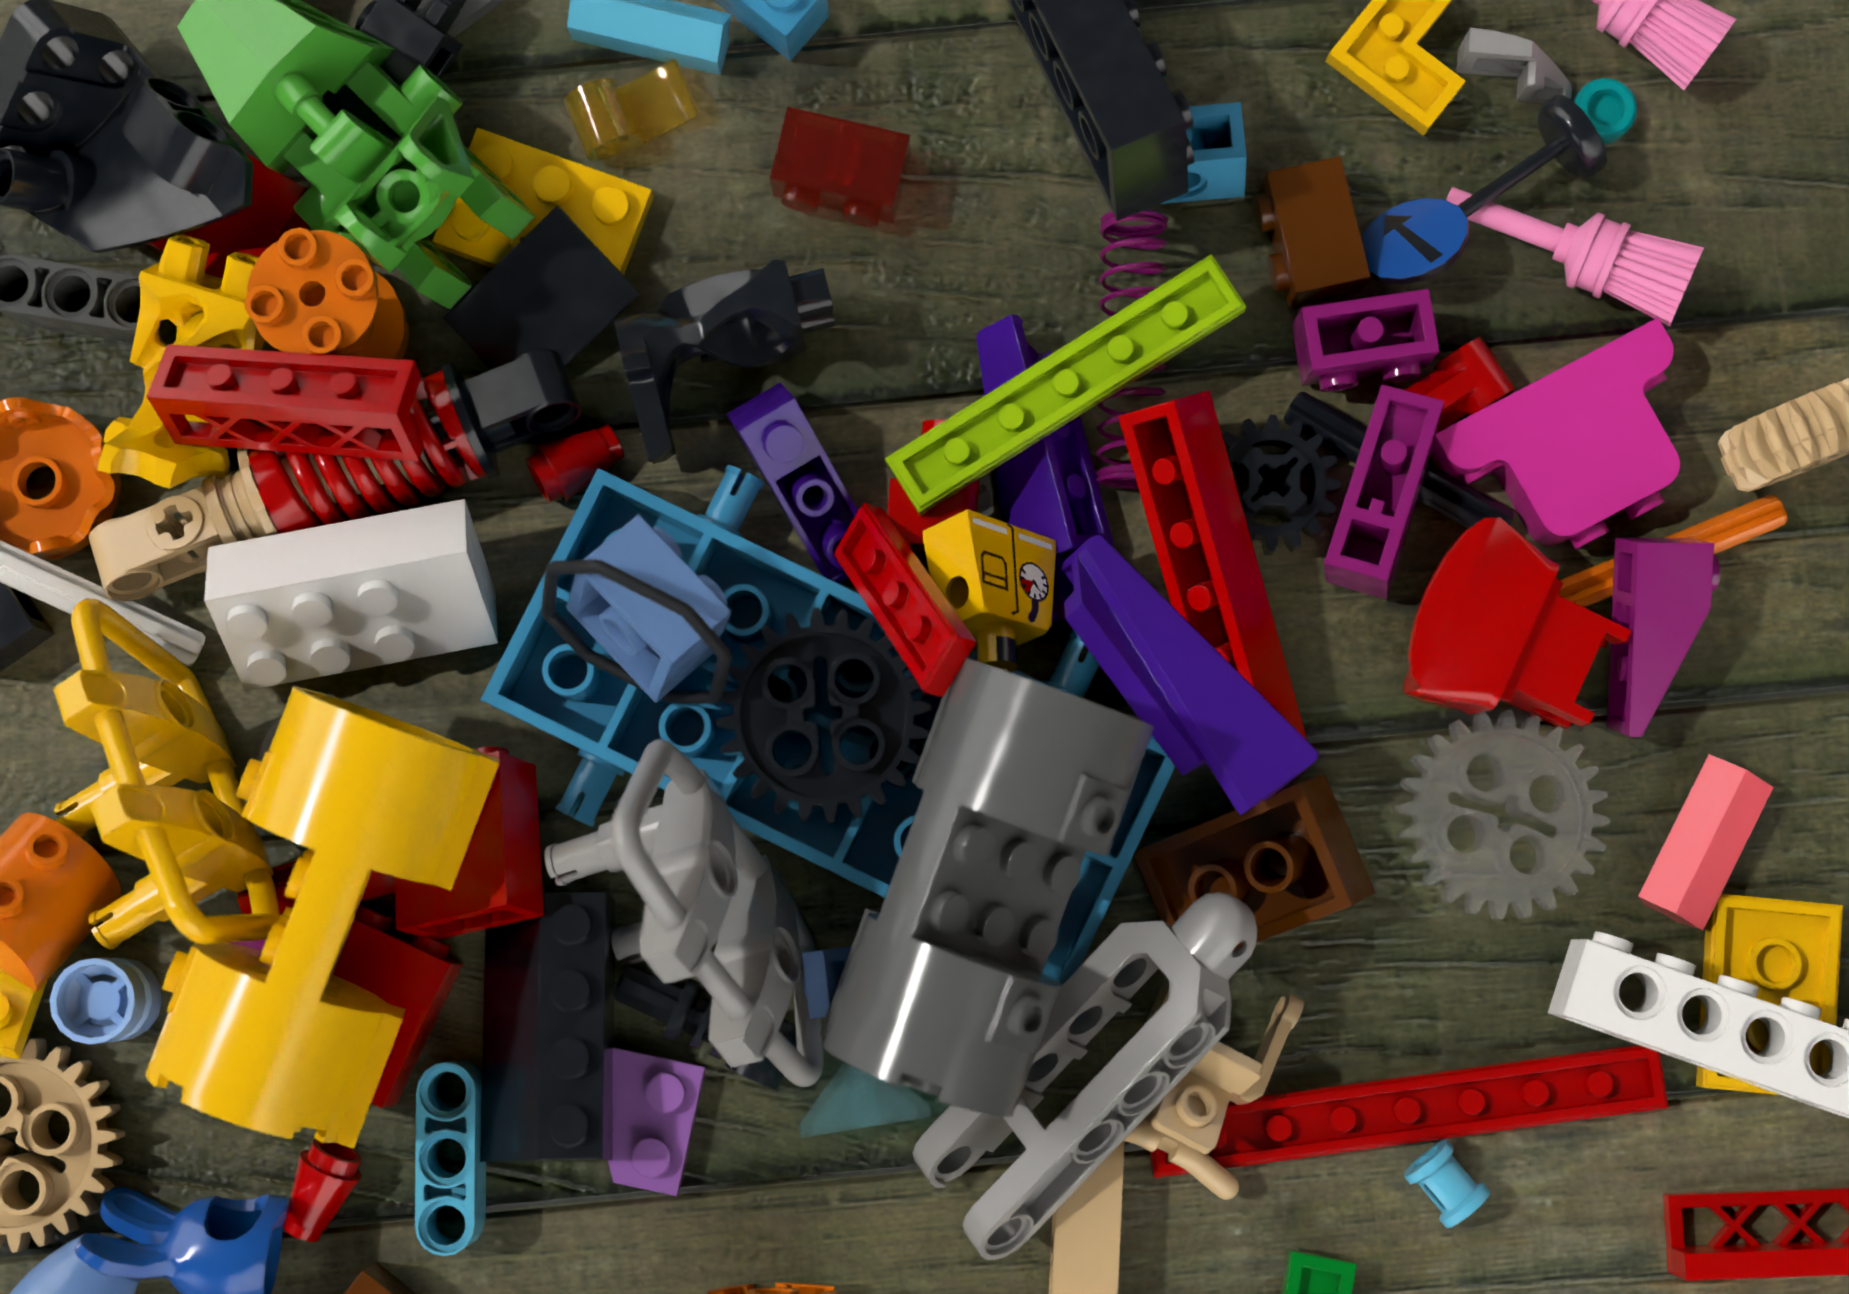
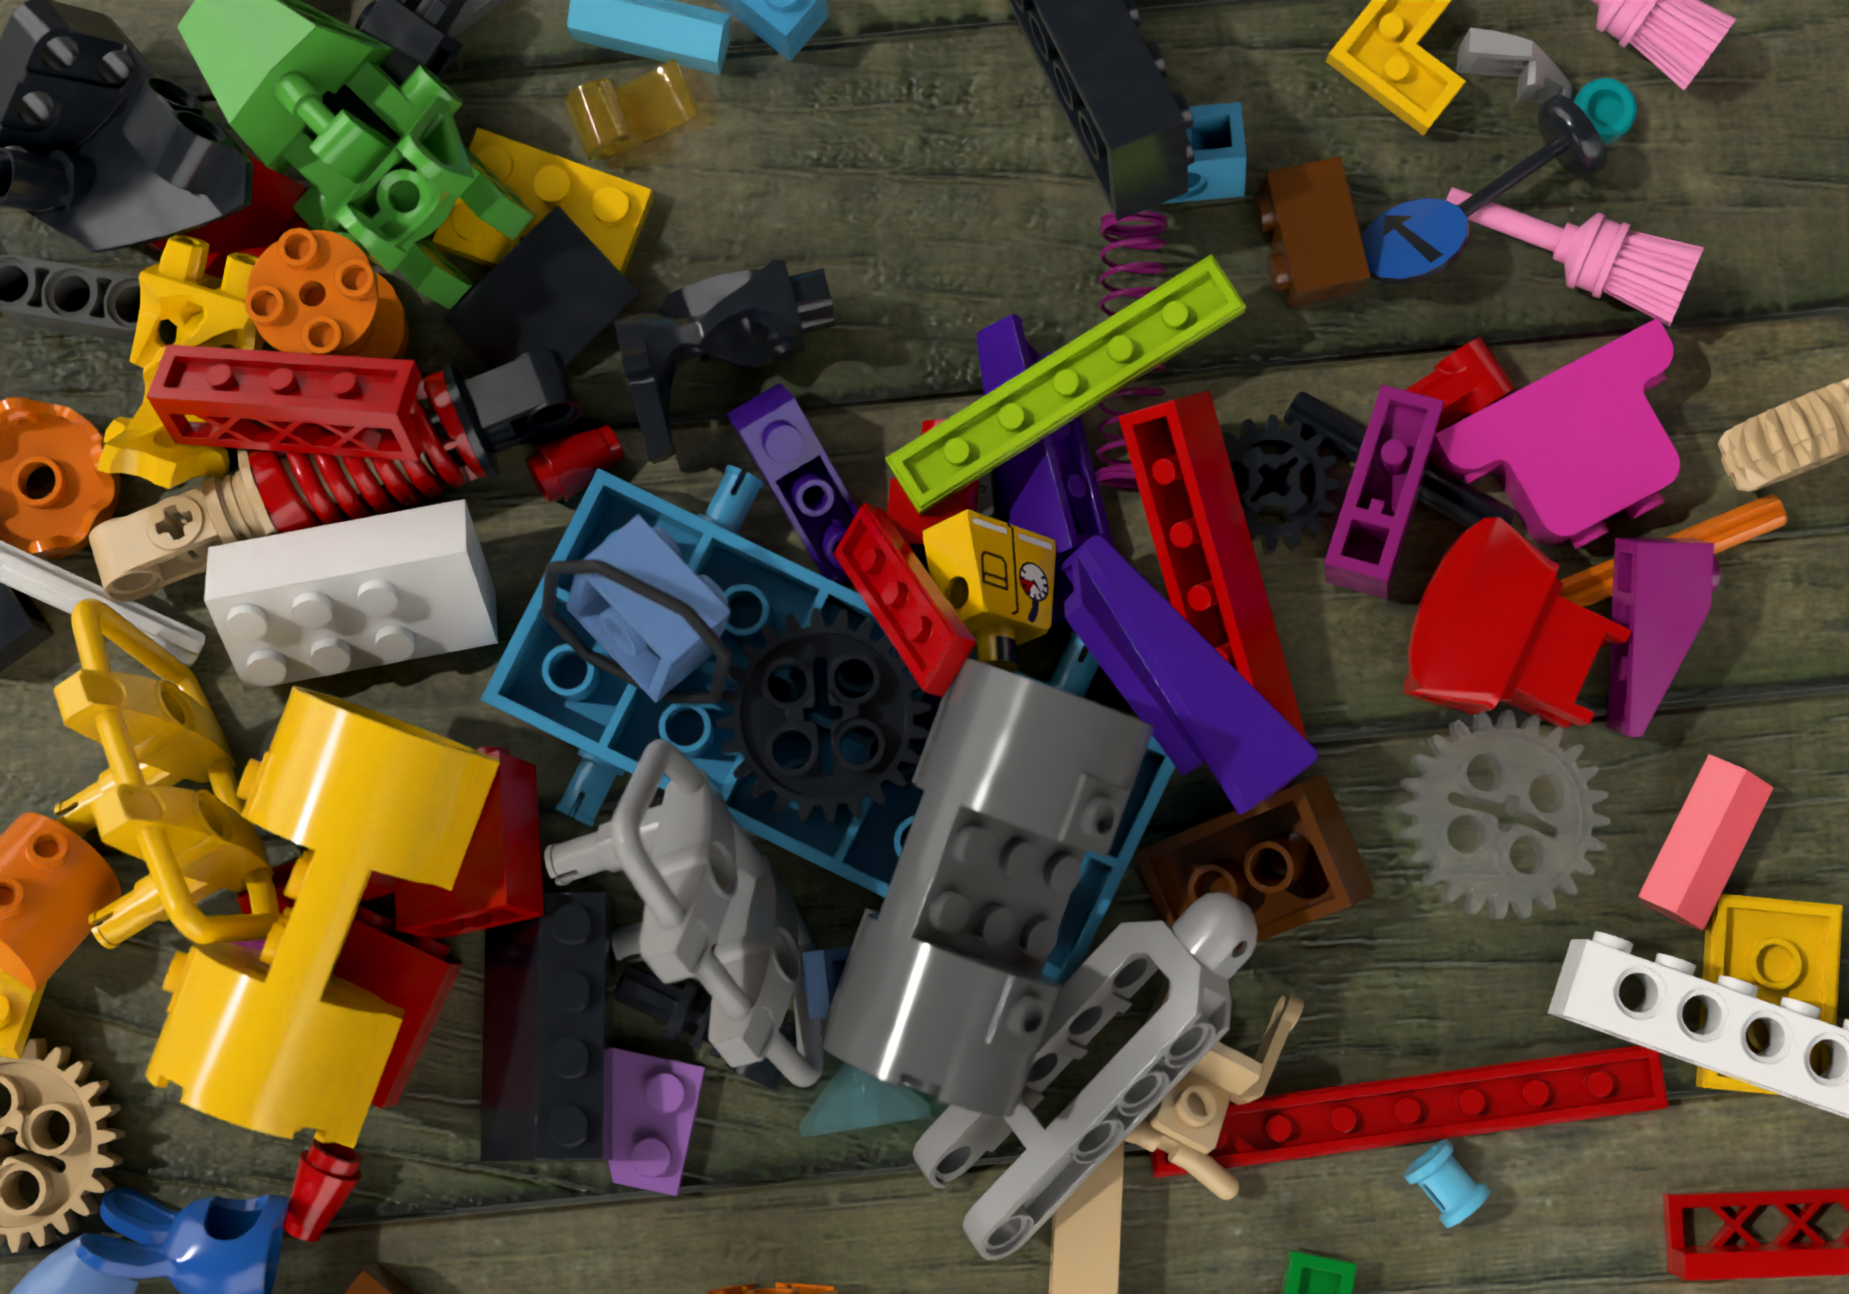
(105, 1000): light blue wheel -> none
(432, 1183): medium azure beam -> none
(840, 167): clear red brick -> none
(1364, 339): magenta brick -> none

